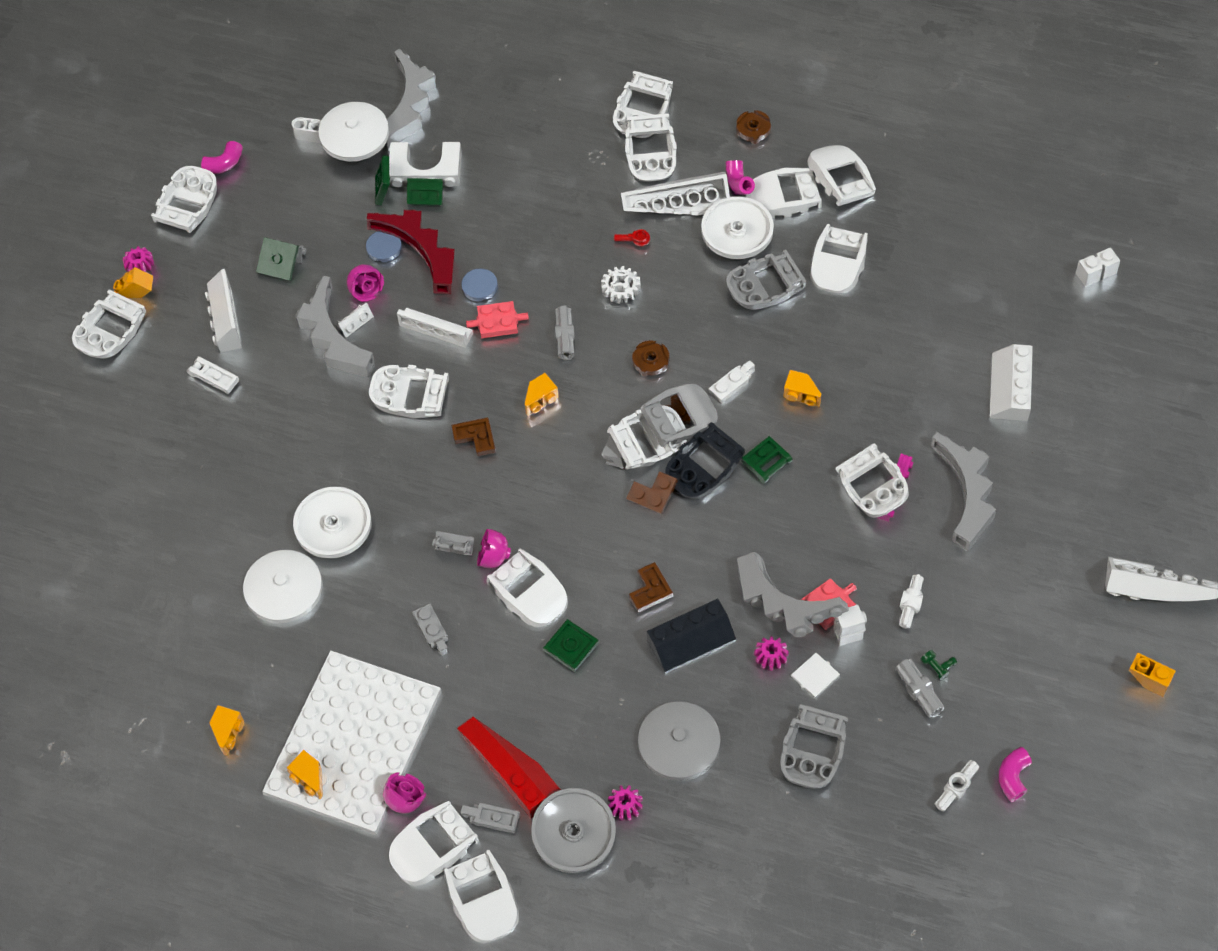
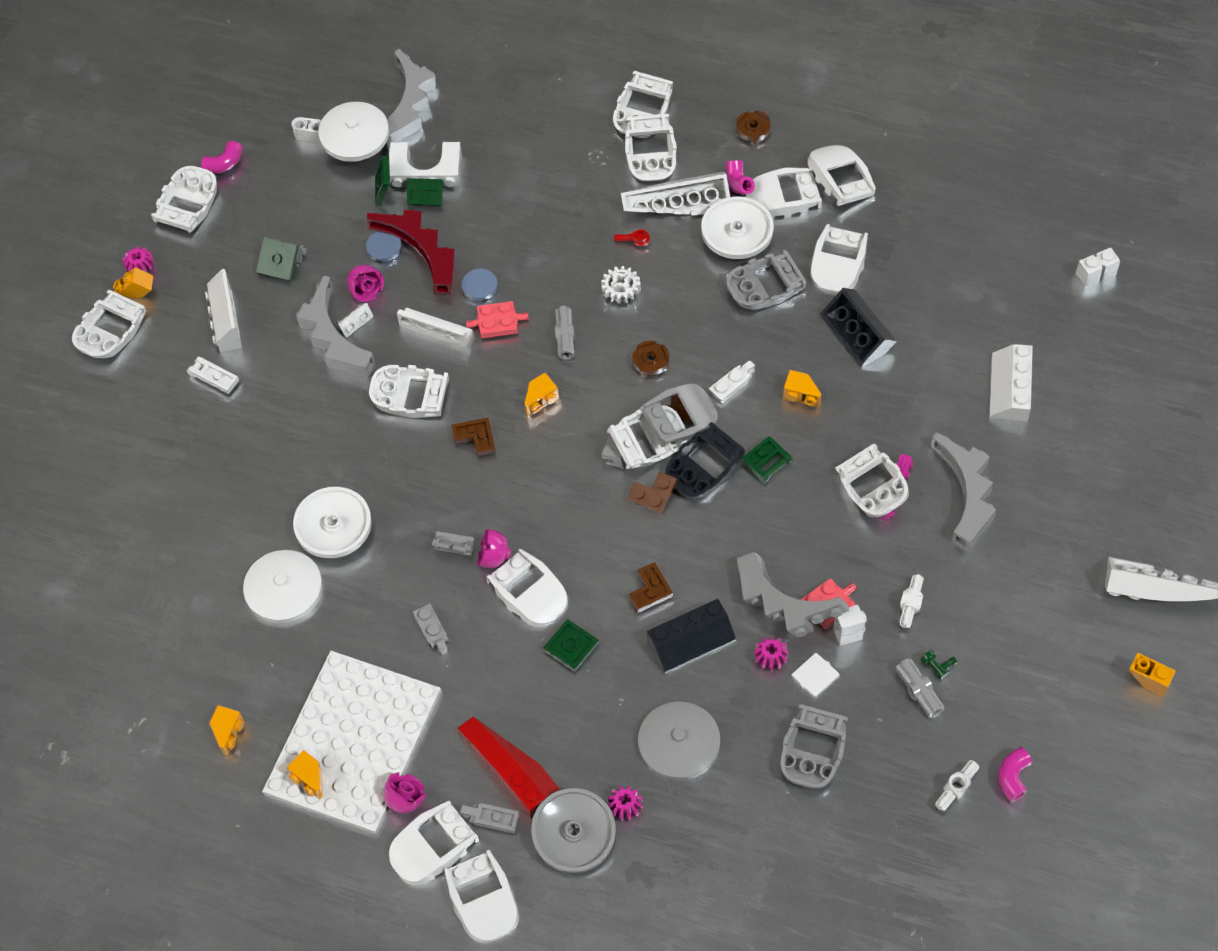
(857, 326): none -> black slope

